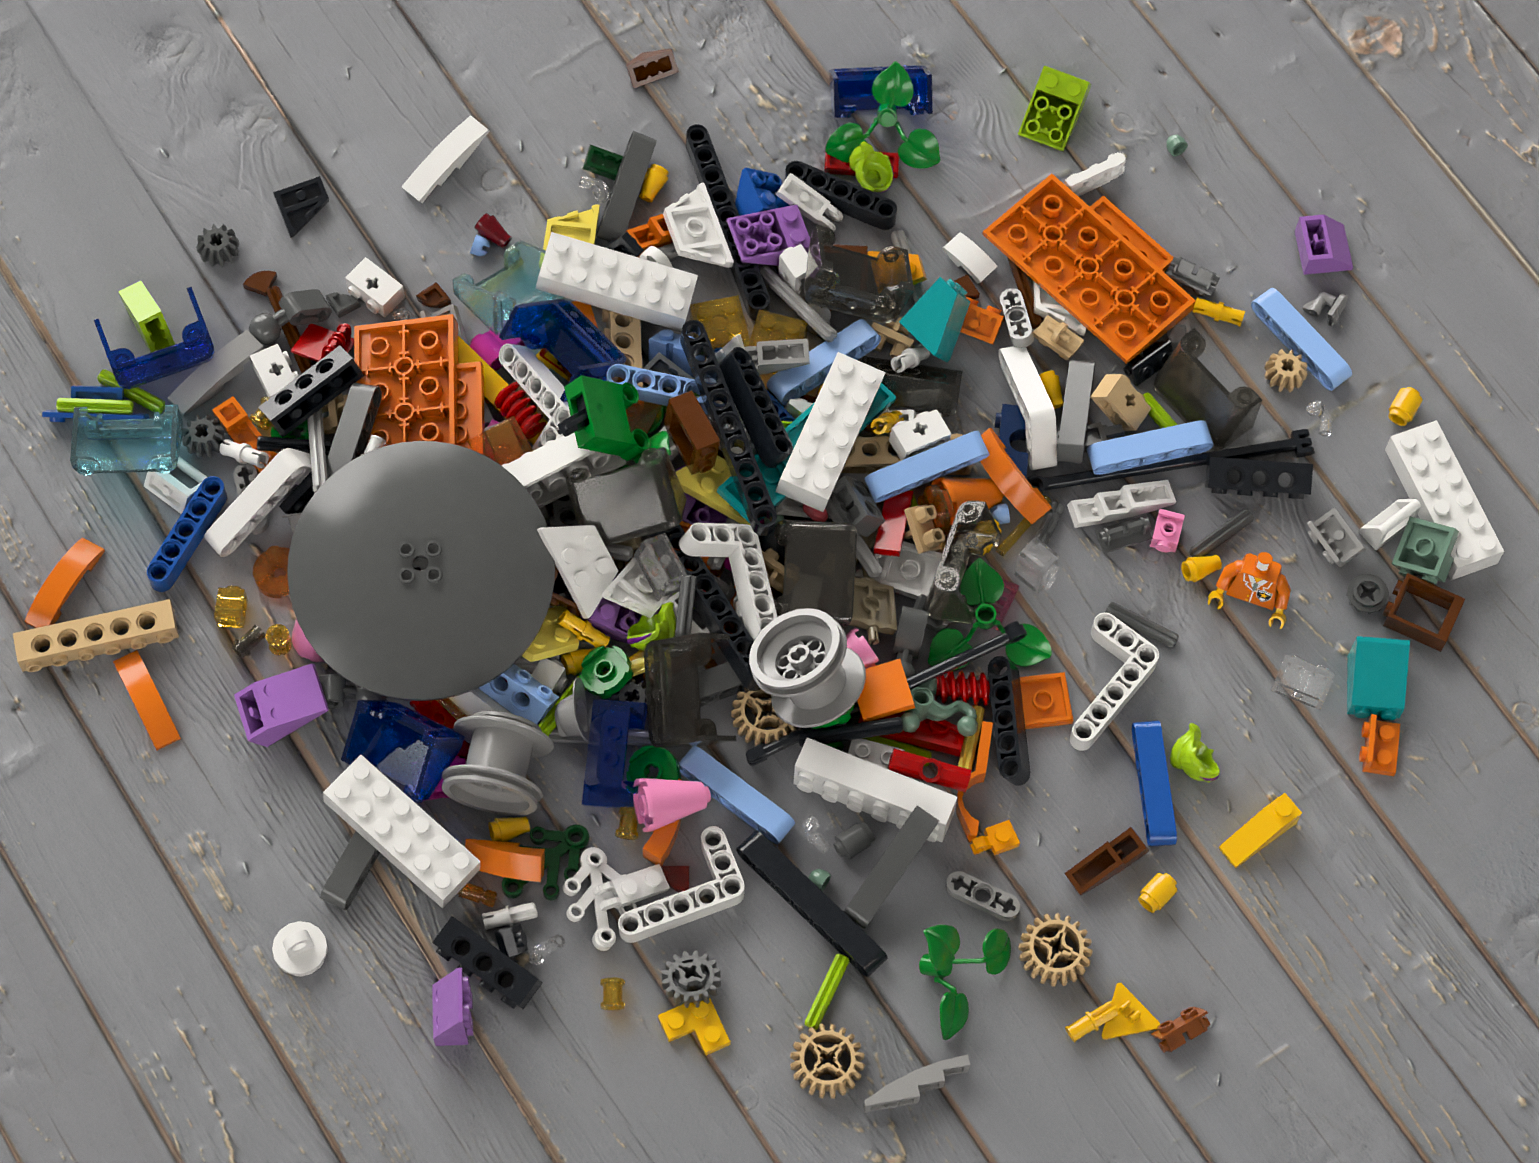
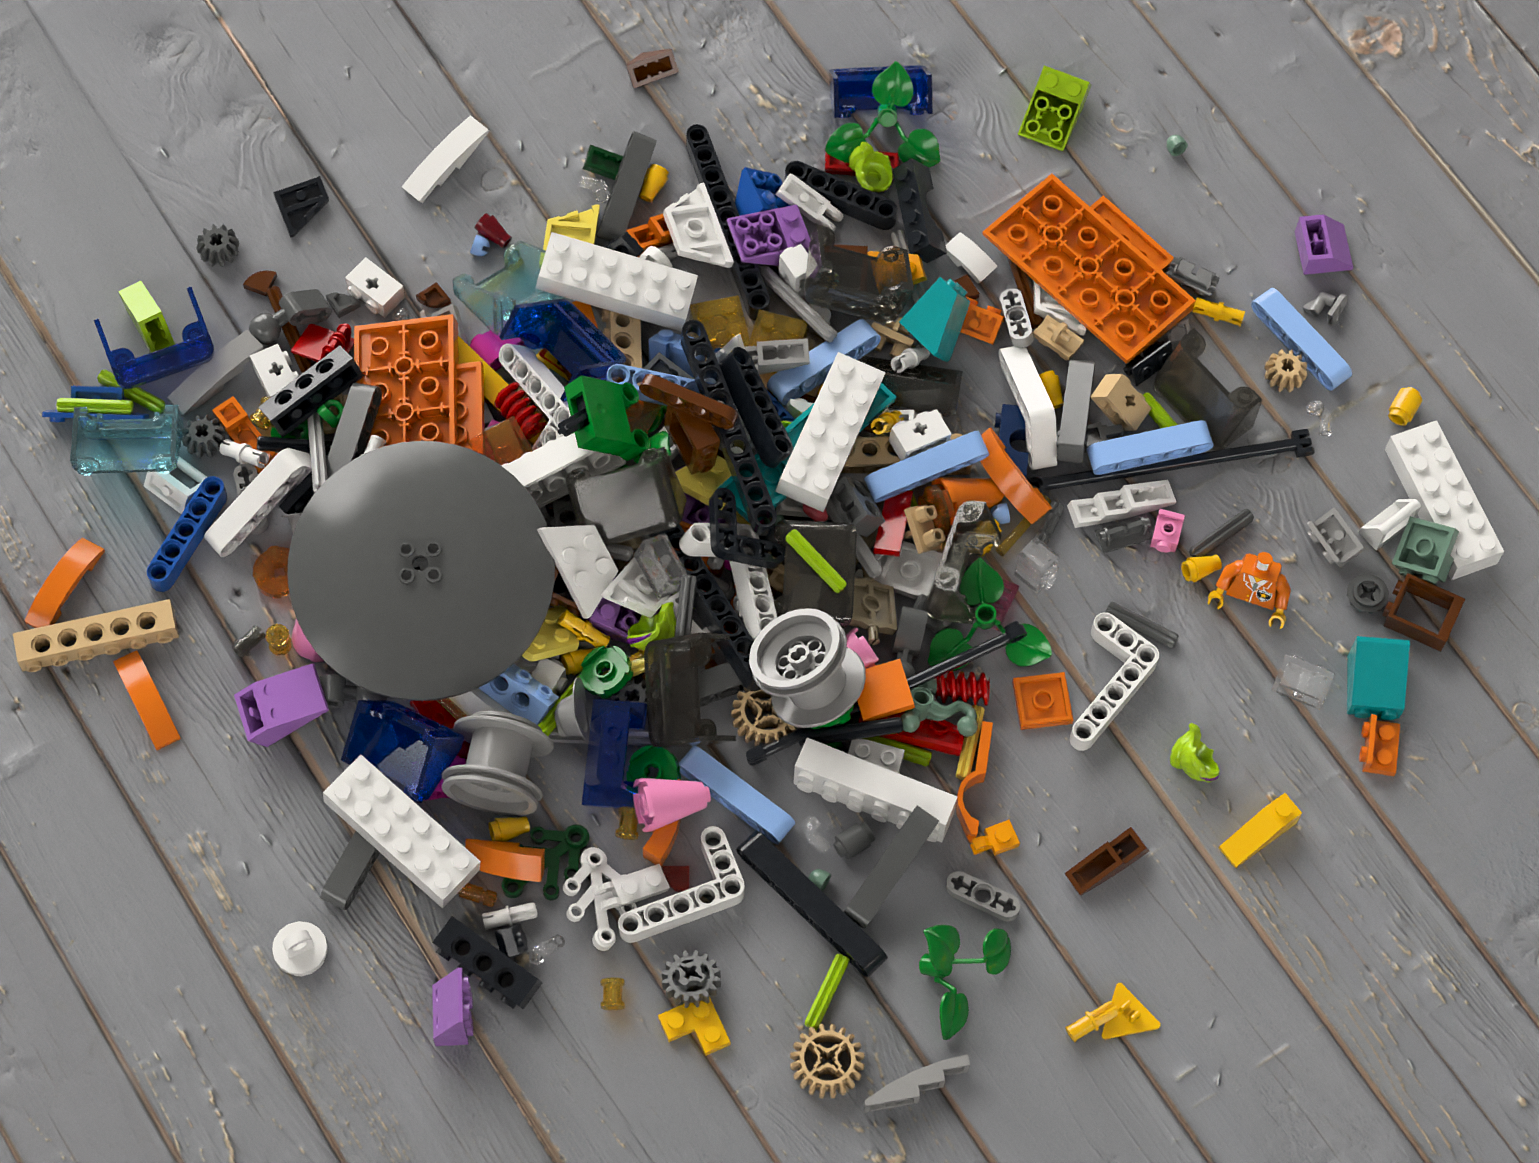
(231, 607): clear yellow brick -> none
(328, 415): none -> green tile
(688, 401): none -> reddish brown beam
(736, 542): none -> black beam
(816, 561): none -> lime axle
(922, 234): none -> black arch
(946, 774): red piece -> none
(1016, 728): black beam -> none
(1045, 945): tan gear -> none
(1097, 174): white hinge -> none
(1154, 783): blue beam -> none
(1158, 892): yellow brick -> none
(1172, 1032): dark orange hinge -> none
(1299, 474): black brick -> none

